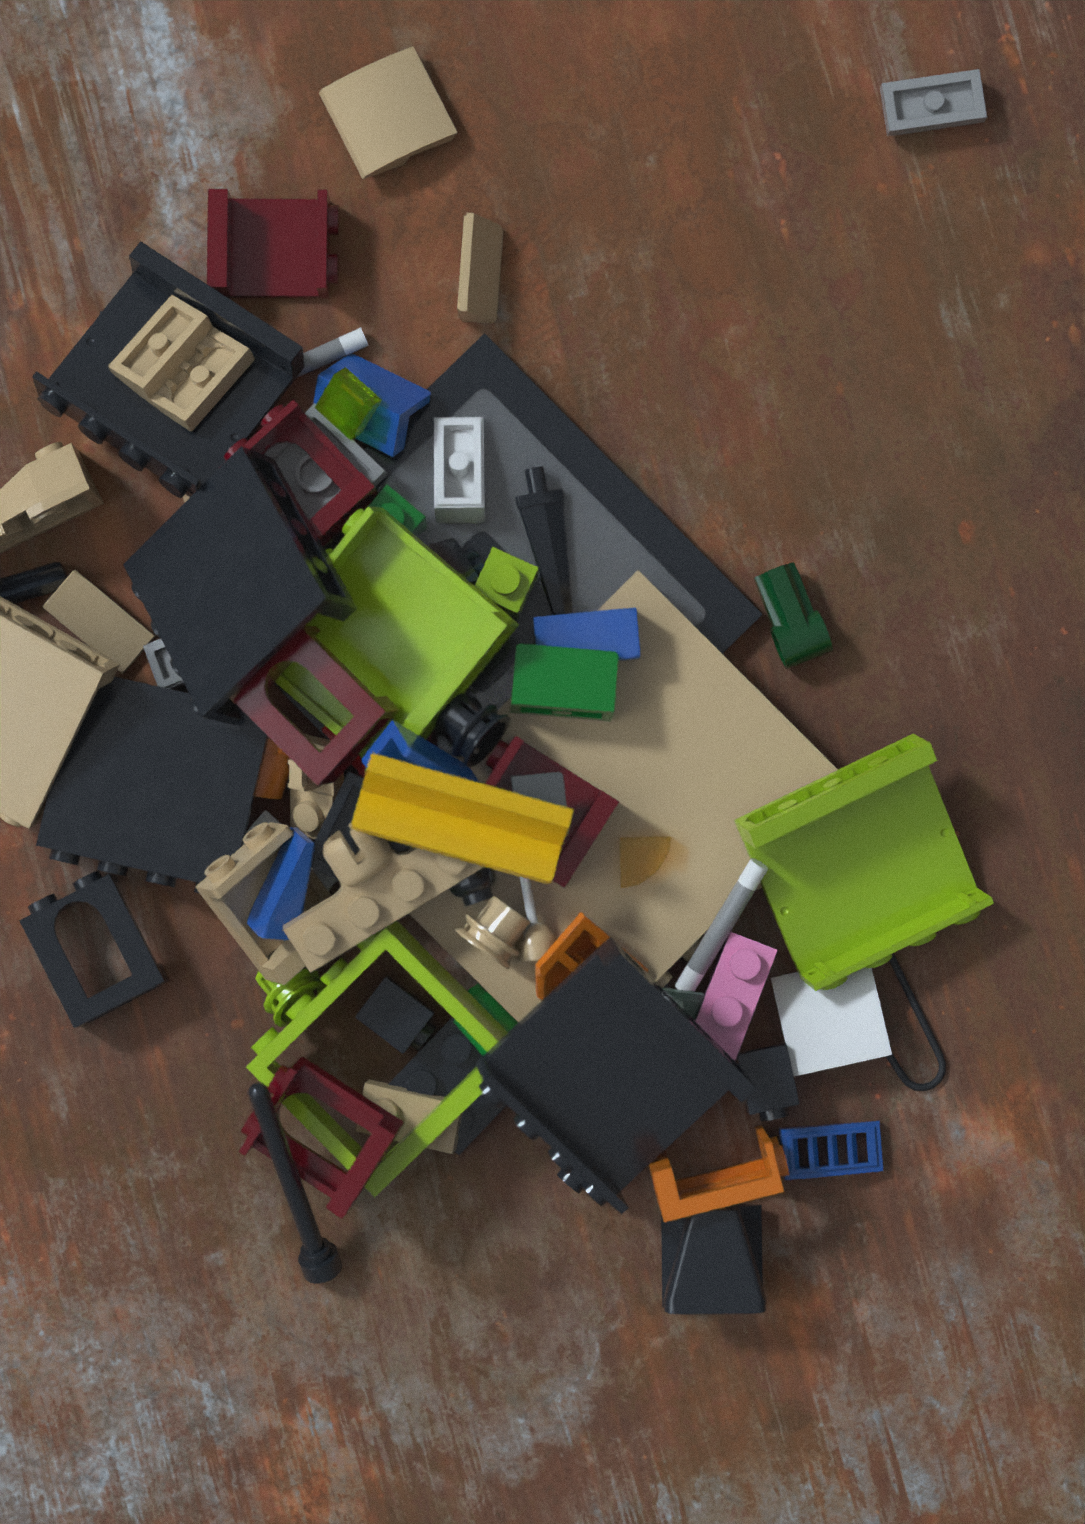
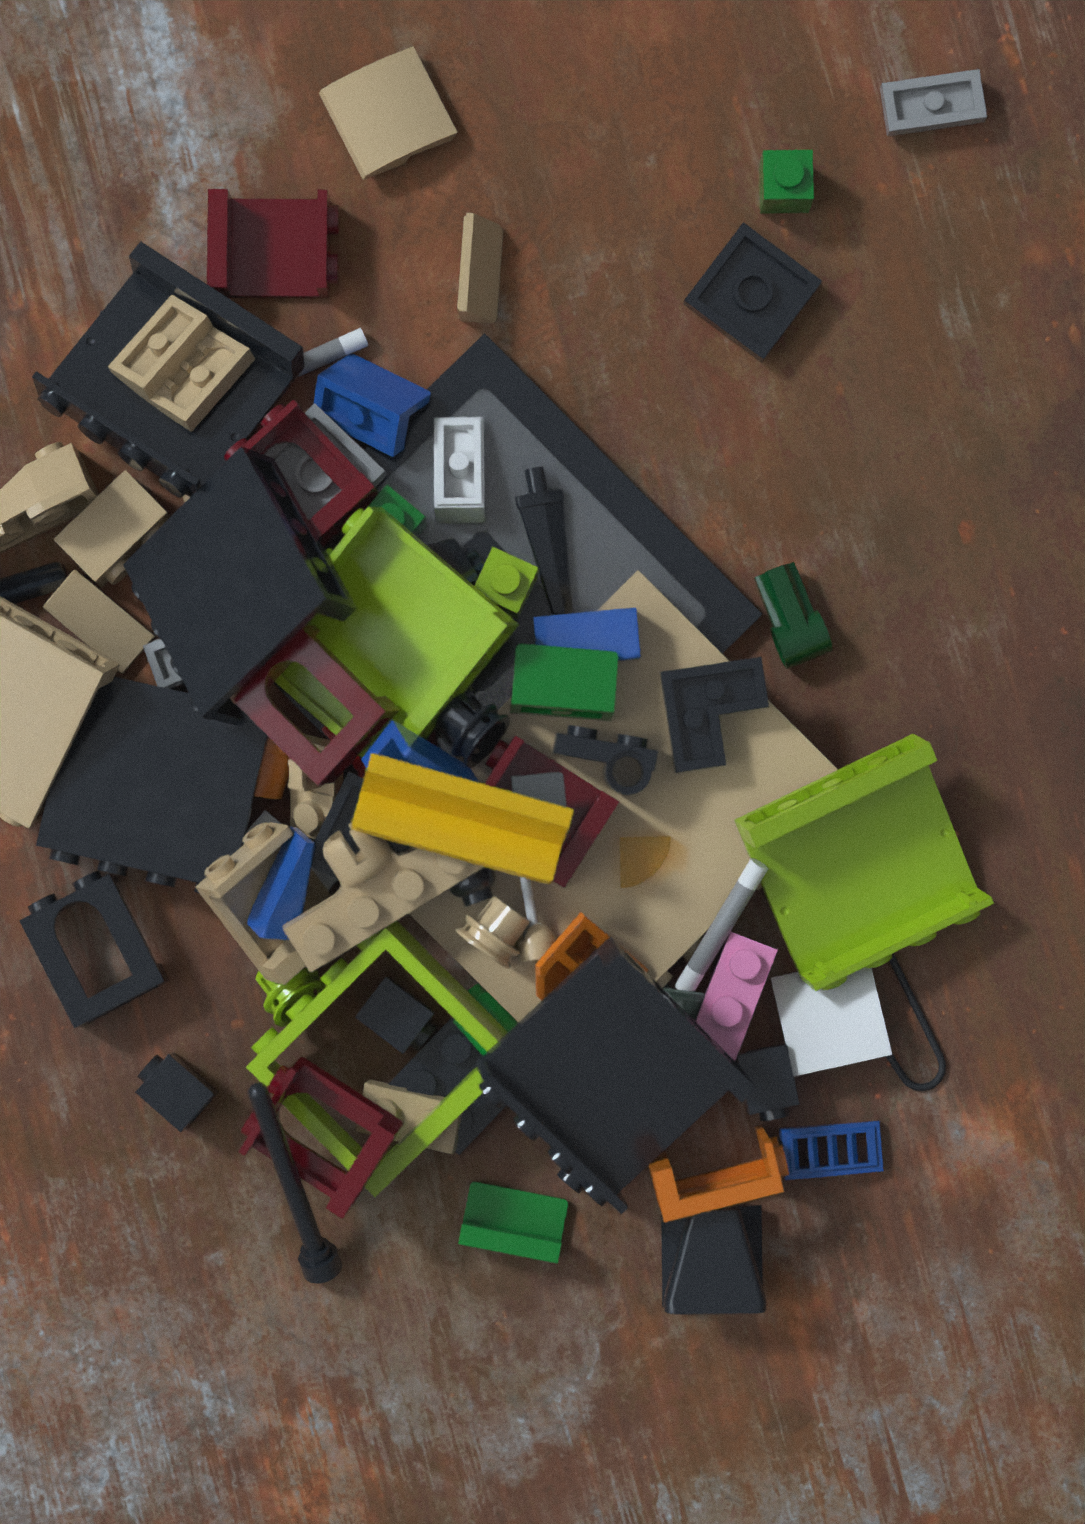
(112, 529): none -> tan brick
(175, 1090): none -> black brick
(348, 403): clear neon green plate -> none
(513, 1222): none -> green panel
(583, 744): none -> black plate
(697, 698): none -> black plate
(752, 292): none -> black plate
(786, 181): none -> green brick

